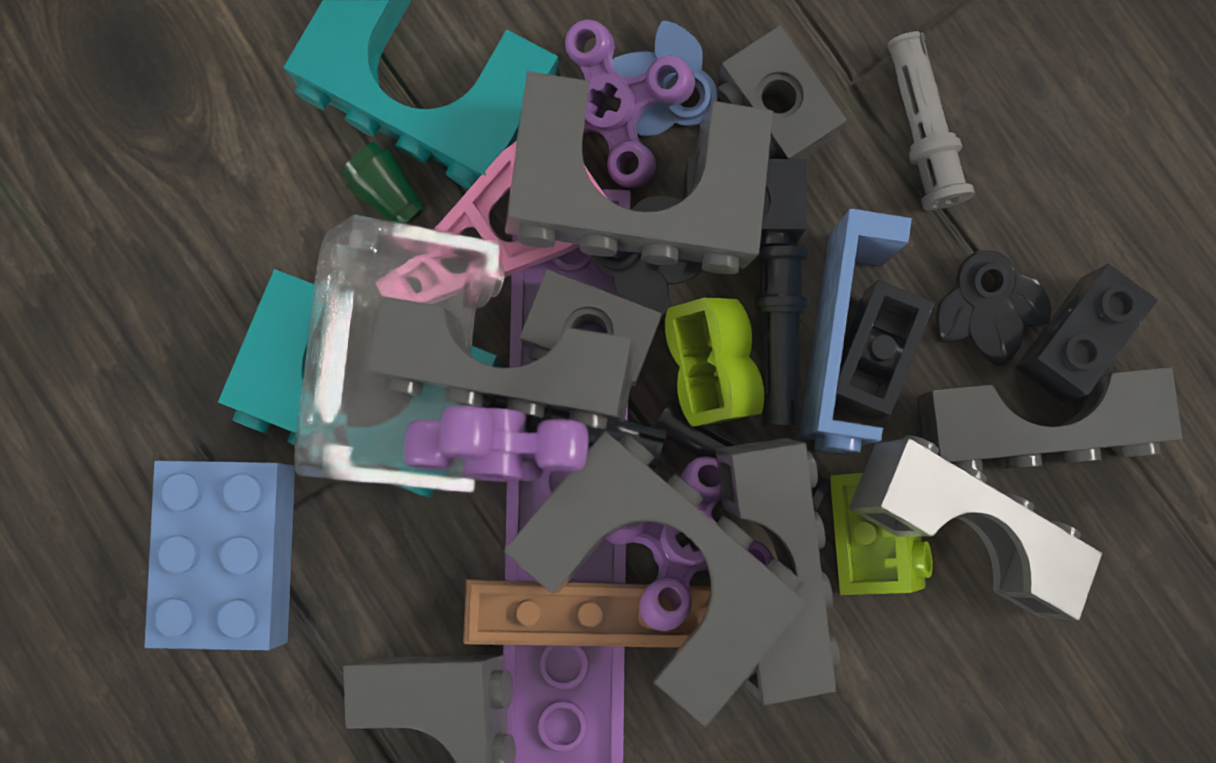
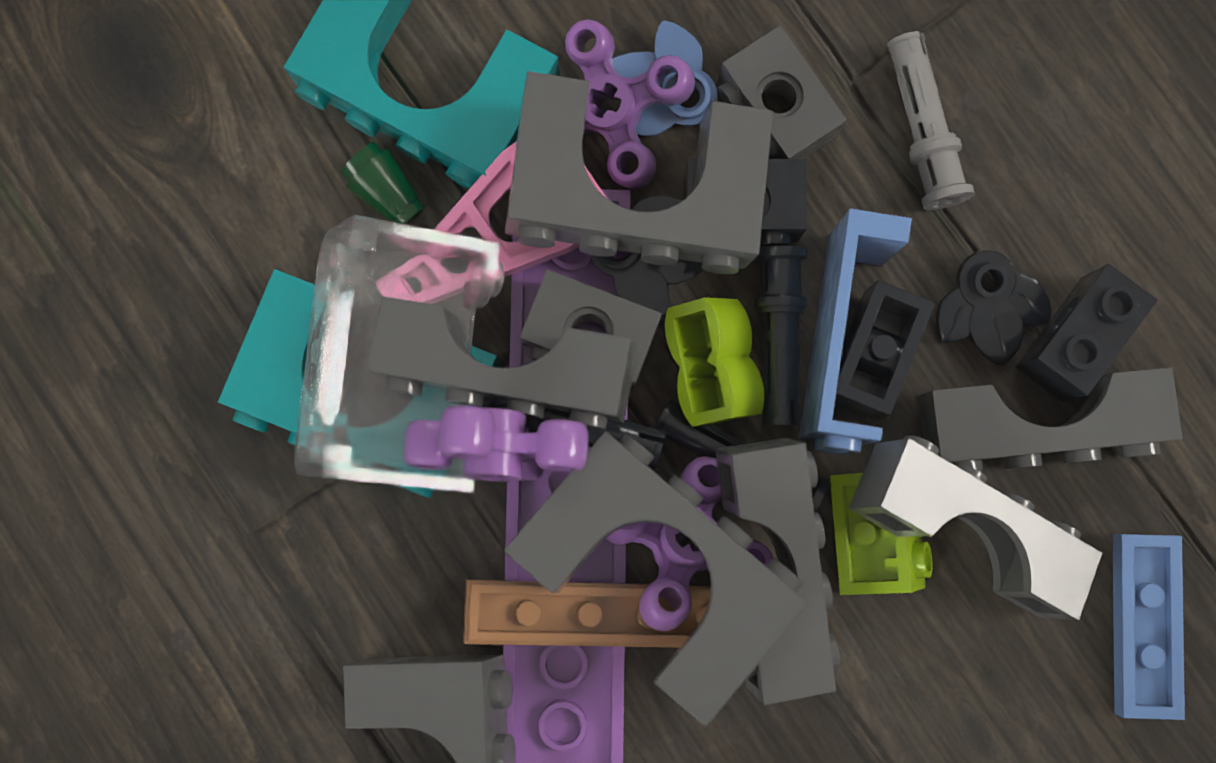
(220, 555): medium blue brick -> none
(1148, 626): none -> medium blue plate

